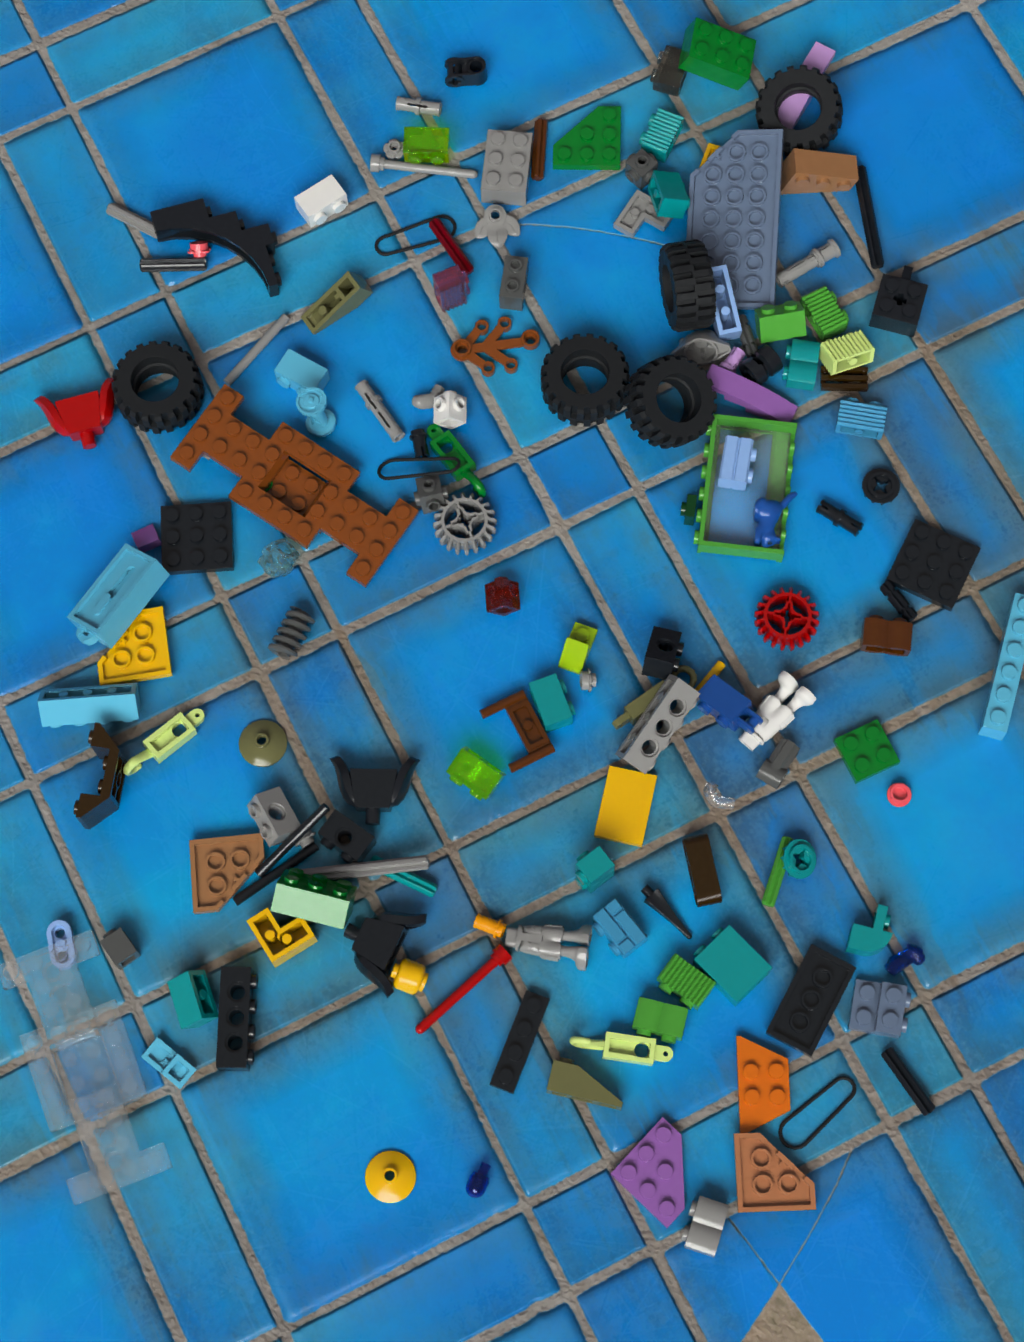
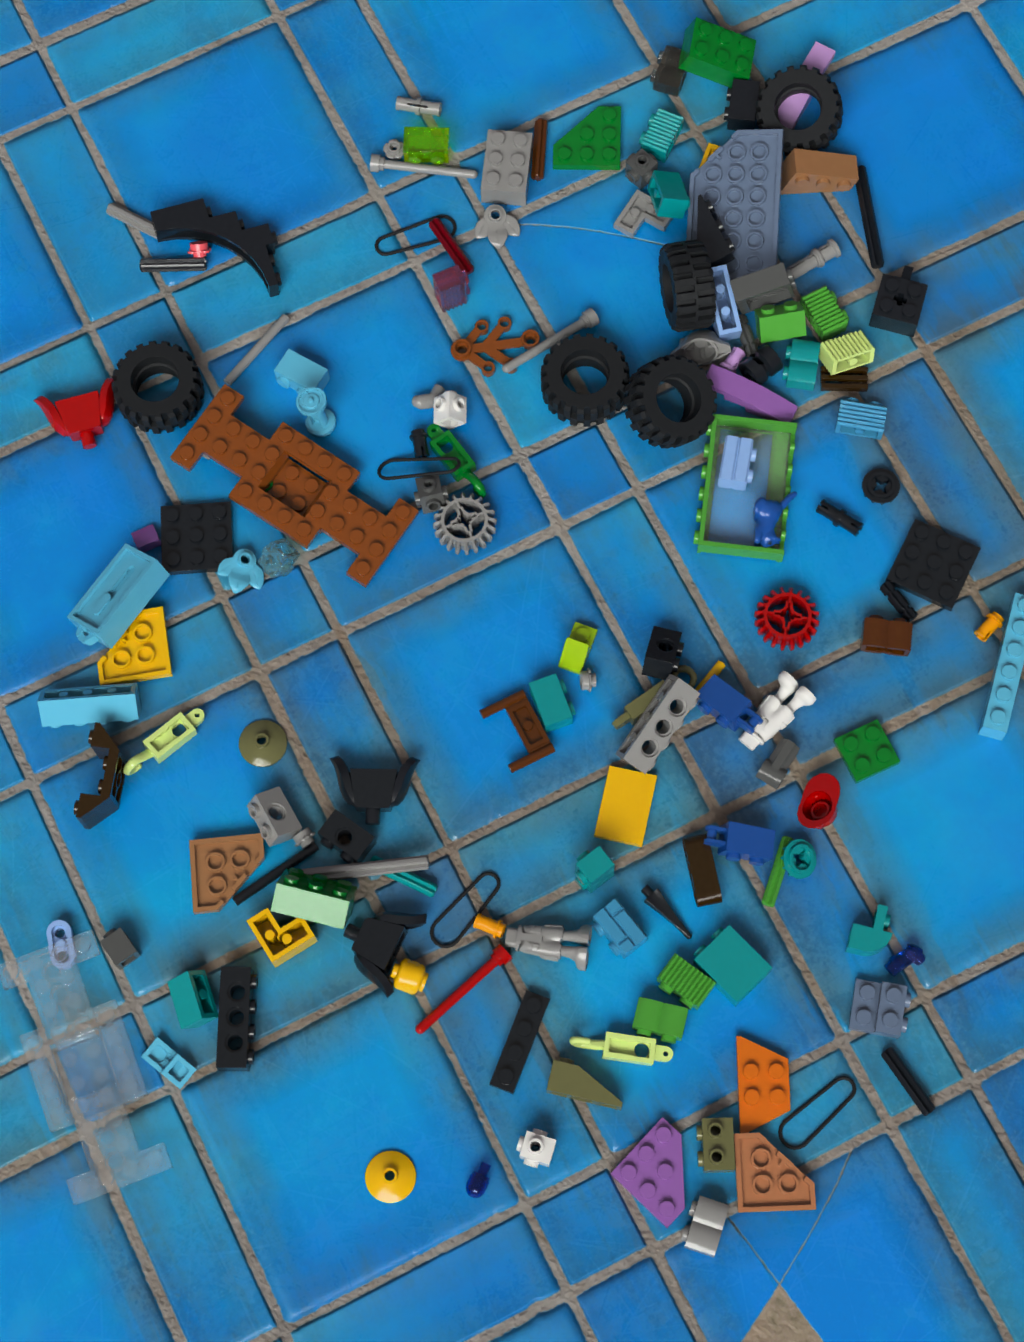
(241, 574): none -> medium azure plate
(290, 633): dark grey piece -> none
(321, 201): white brick -> none
(321, 811): black bar -> none
(337, 302): olive slope -> none
(374, 403): light grey pin -> none
(456, 901): none -> black piece
(464, 71): black piece -> none
(475, 773): clear neon green brick -> none
(502, 596): clear red brick -> none
(514, 283): dark grey brick -> none
(543, 1155): none -> white brick
(587, 319): none -> light grey piece
(688, 509): dark green plate -> none
(710, 233): none -> black slope
(715, 797): clear arm -> none
(717, 1145): none -> olive brick
(742, 104): none -> black brick
(742, 842): none -> blue brick
(763, 288): none -> dark grey window
(810, 1000): black plate -> none
(819, 801): none -> red piece
(899, 794): coral plate -> none
(988, 627): none -> light orange pin

